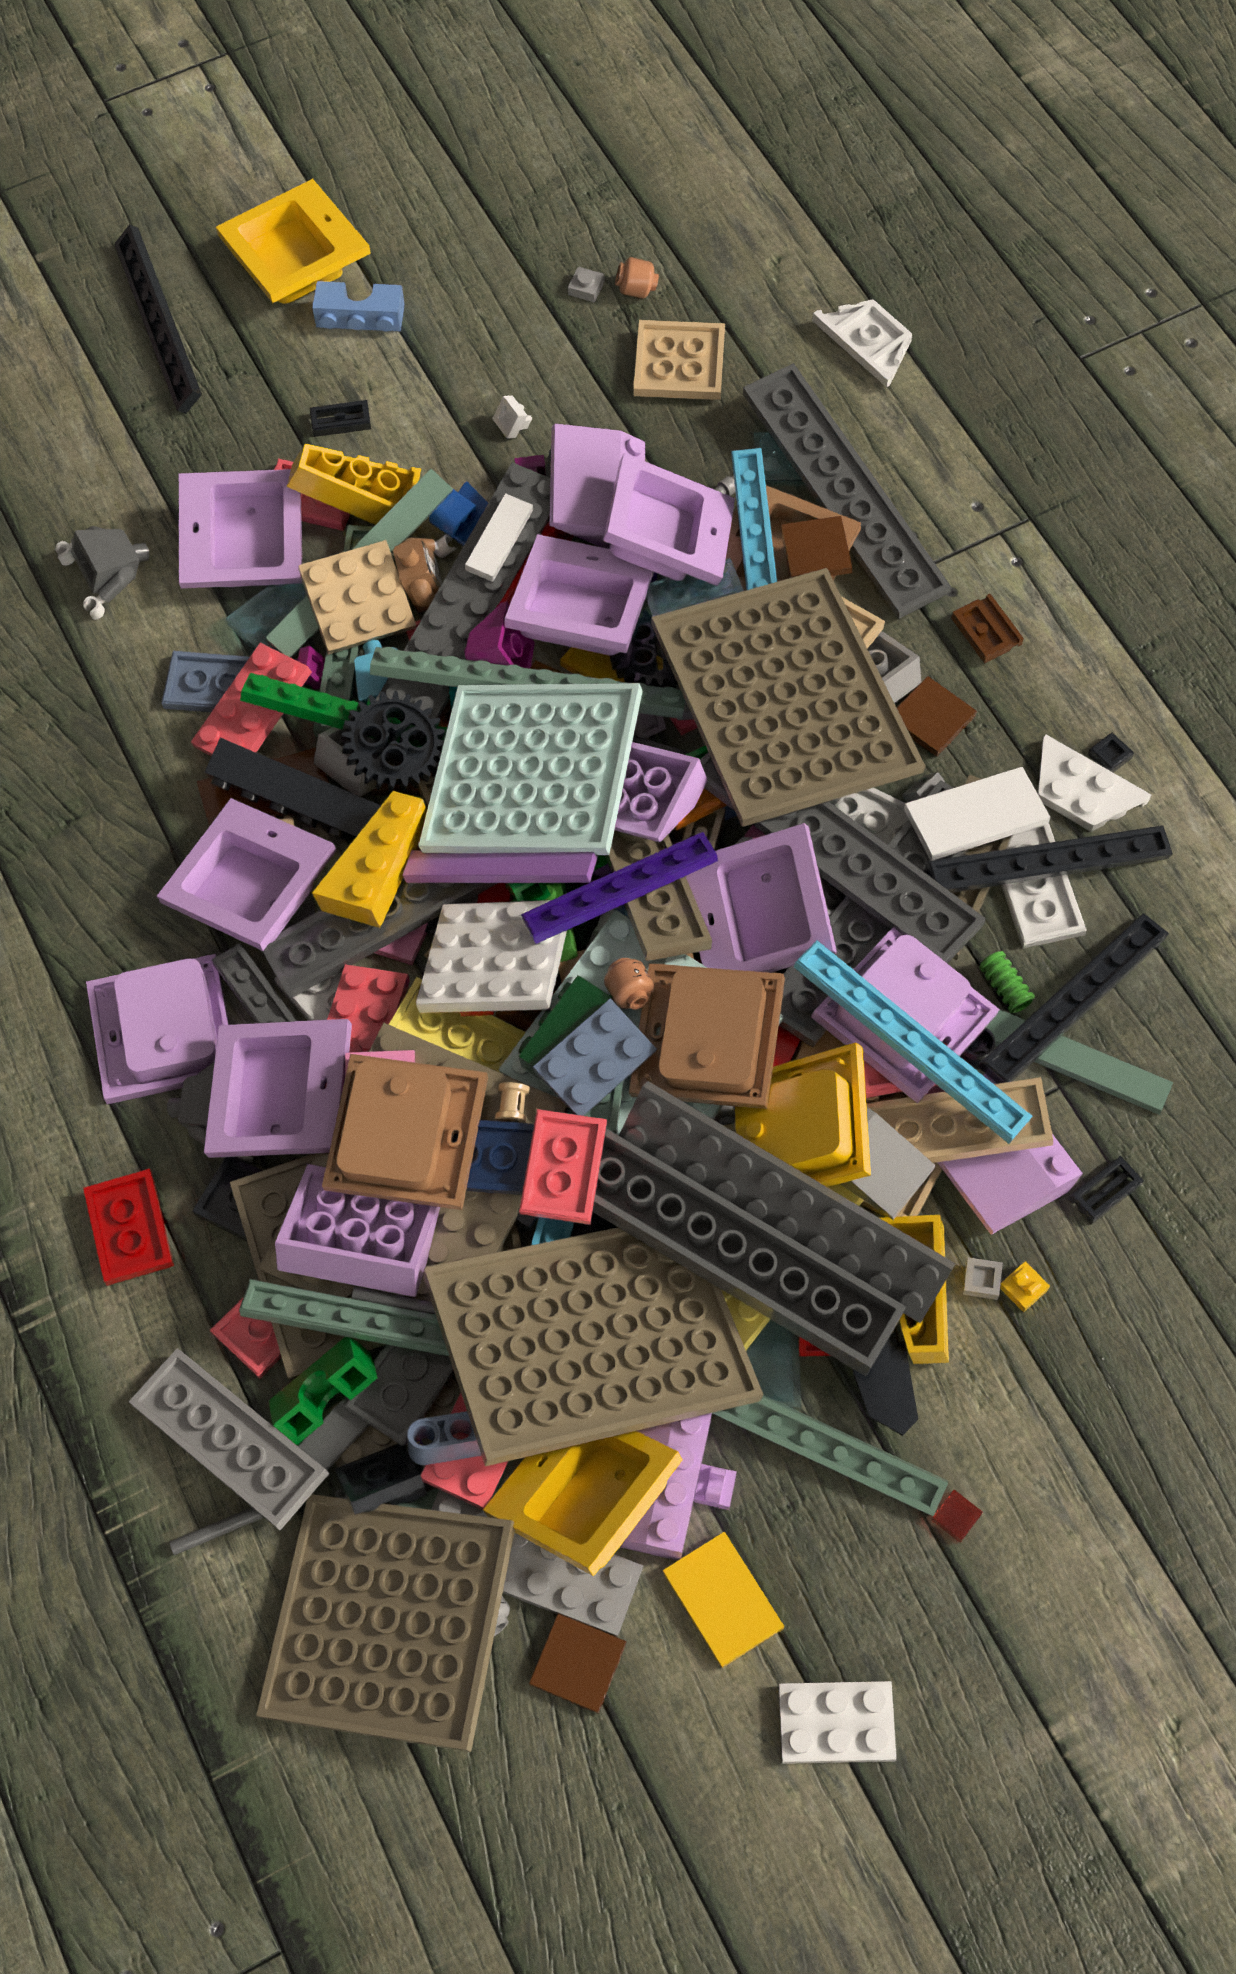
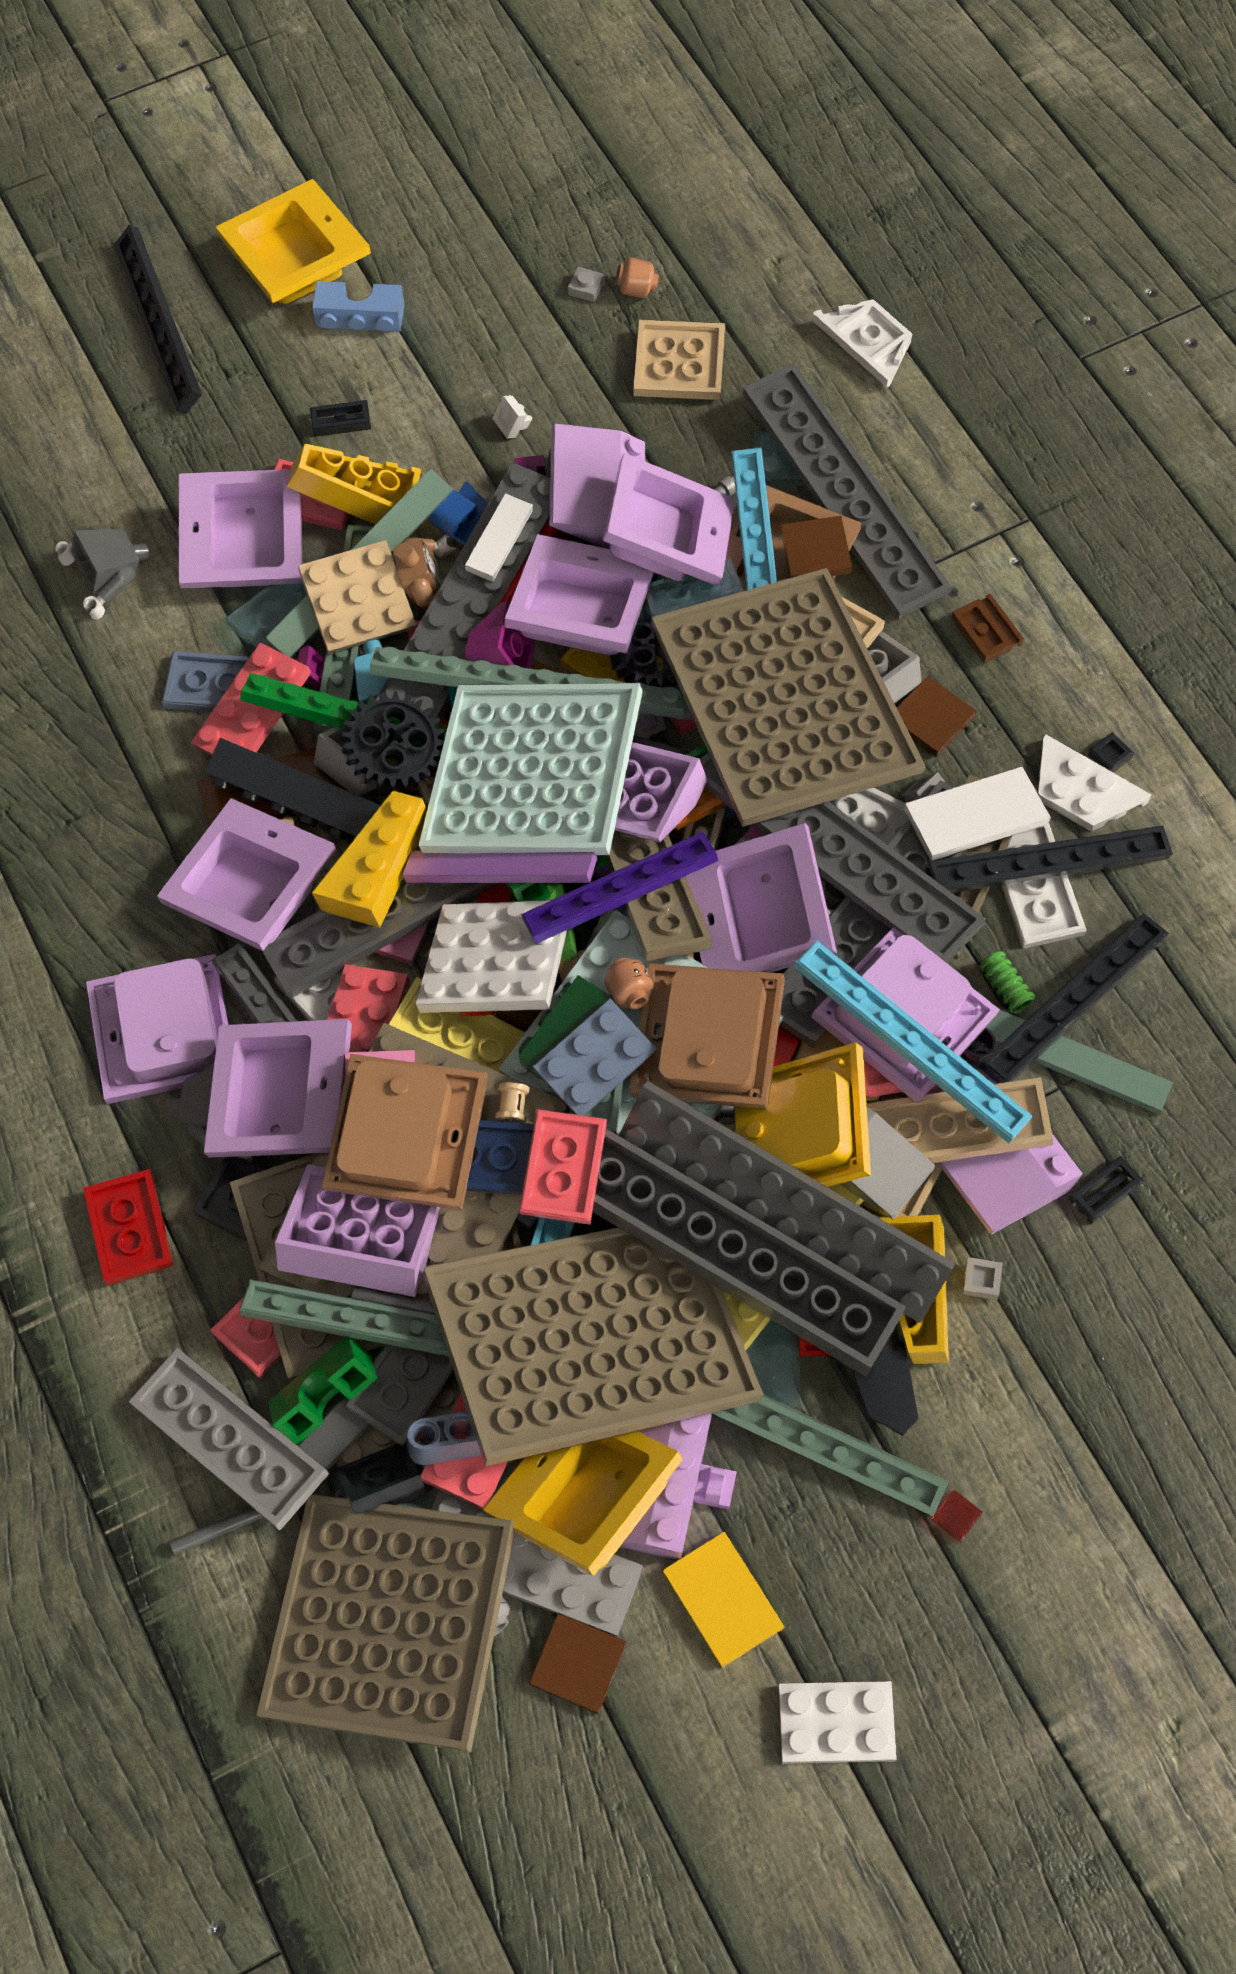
(1024, 1286): yellow tile -> none

